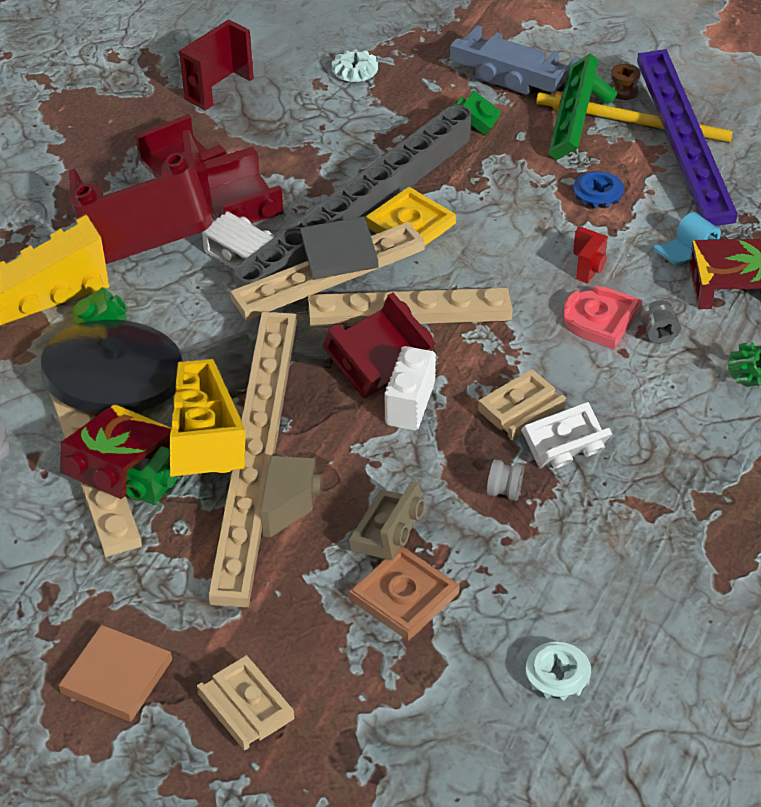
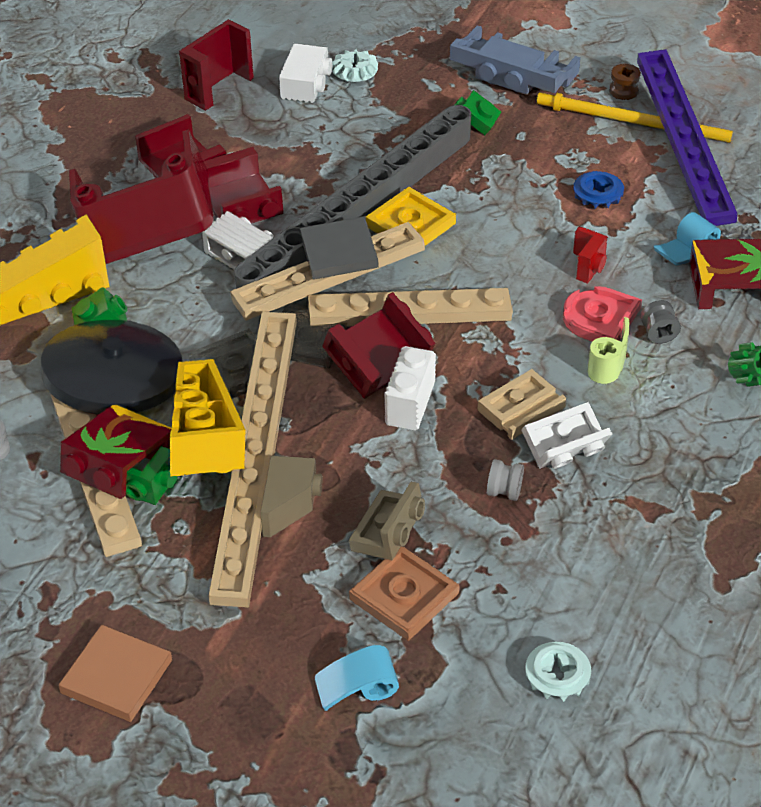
(246, 702): tan plate -> none
(305, 73): none -> white brick
(362, 670): none -> medium azure panel
(579, 85): green piece -> none
(608, 356): none -> yellowish green panel

